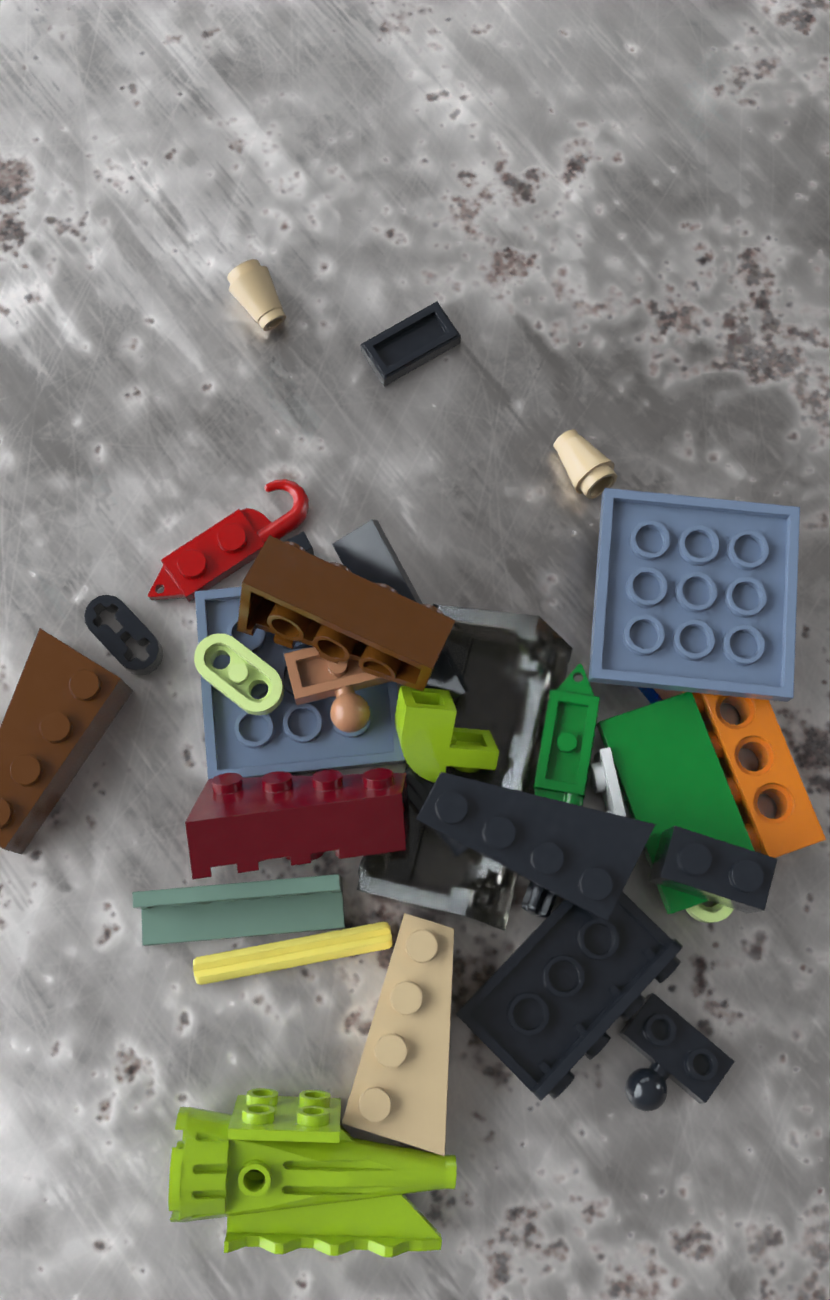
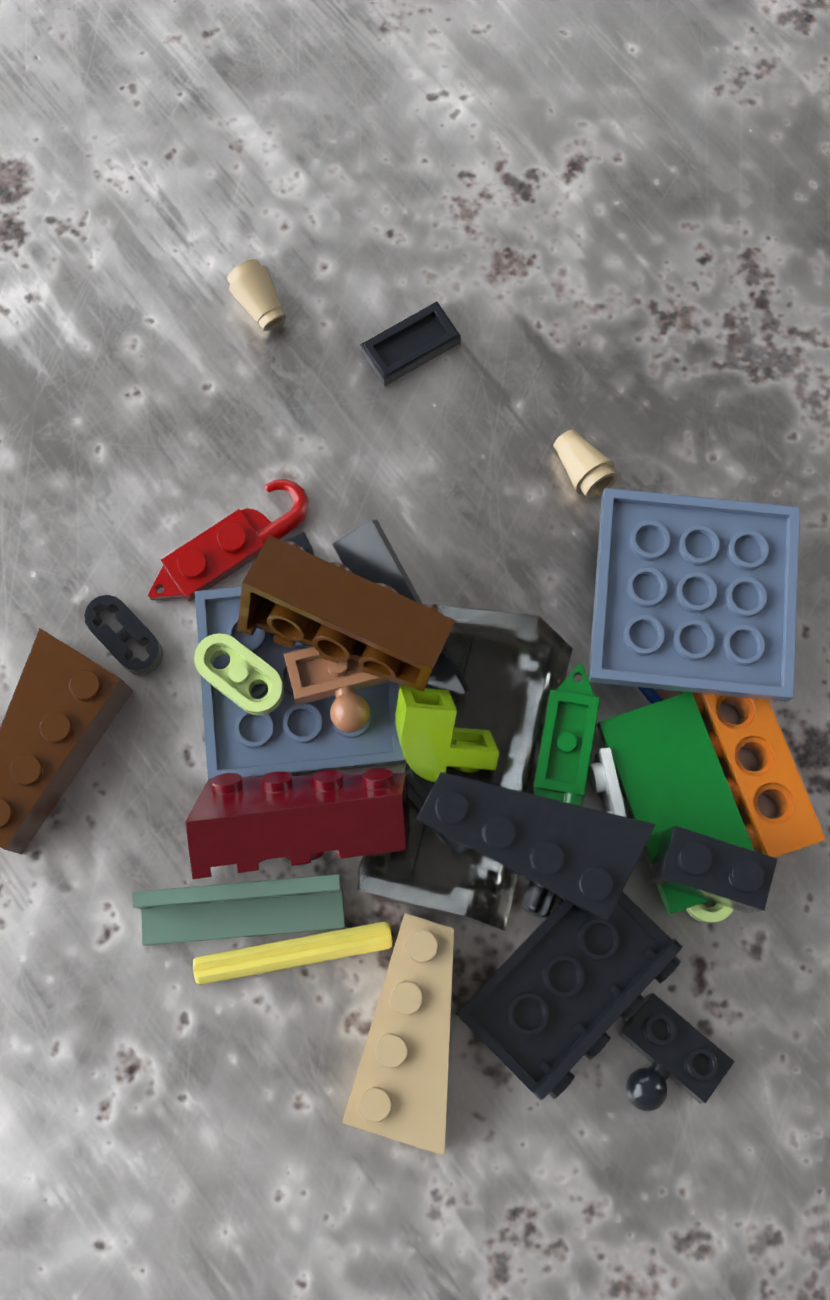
(300, 1179): lime piece -> none

